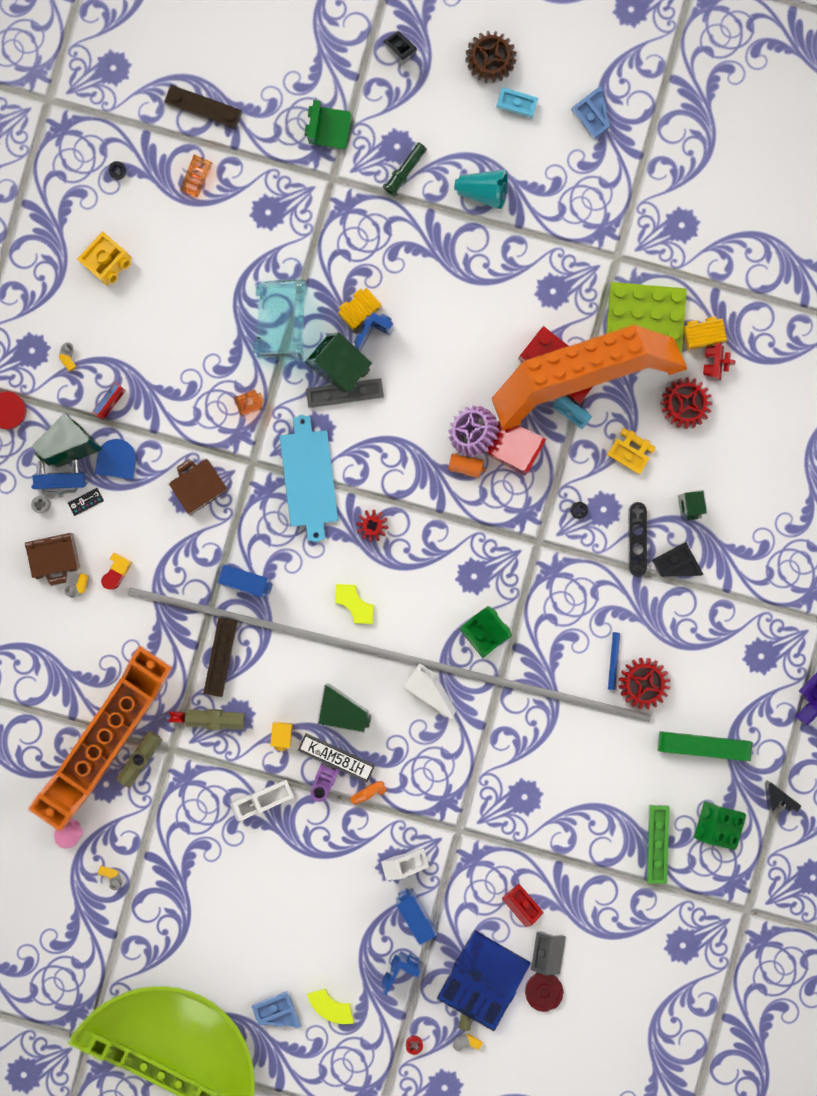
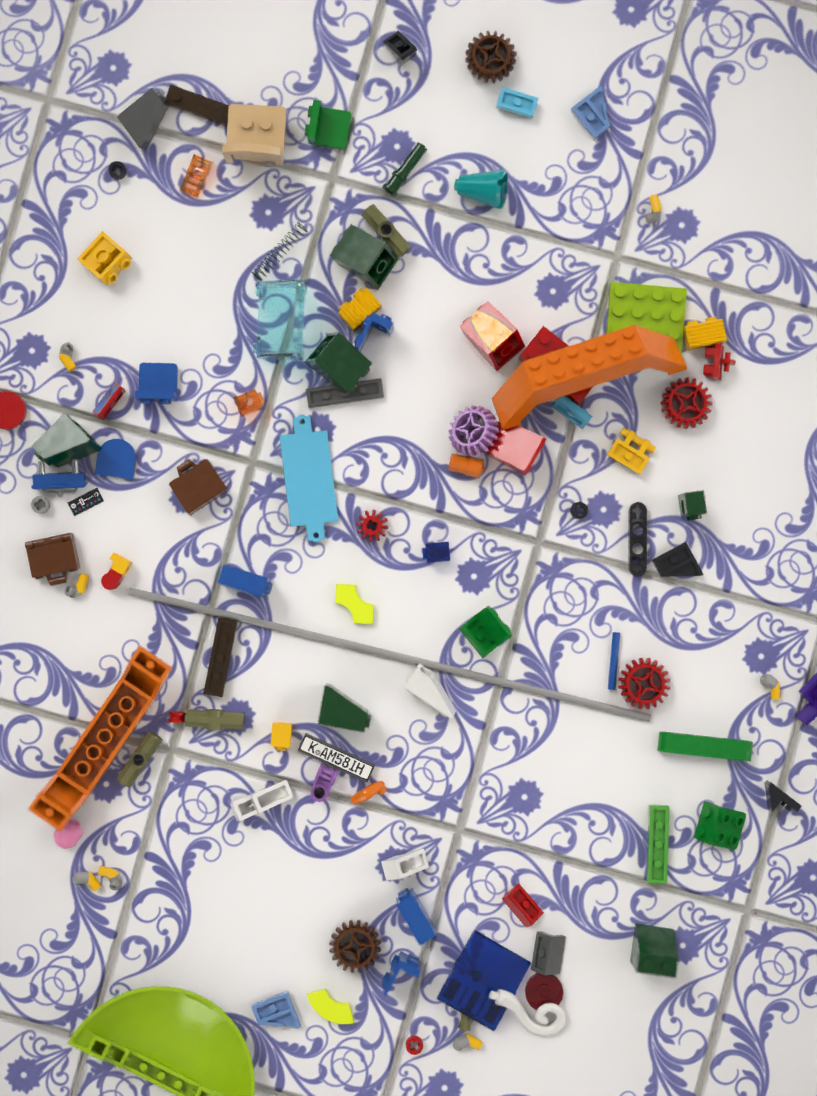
(86, 878): none -> arm
(144, 117): none -> dark grey slope
(157, 383): none -> blue bracket
(255, 134): none -> tan piece
(258, 277): none -> piece
(363, 944): none -> reddish brown gear
(364, 256): none -> dark green slope
(378, 222): none -> olive piece
(436, 552): none -> clear blue brick
(492, 335): none -> slope
(511, 1002): none -> white plant
(654, 950): none -> dark green slope
(656, 209): none -> arm
(773, 684): none -> light grey arm

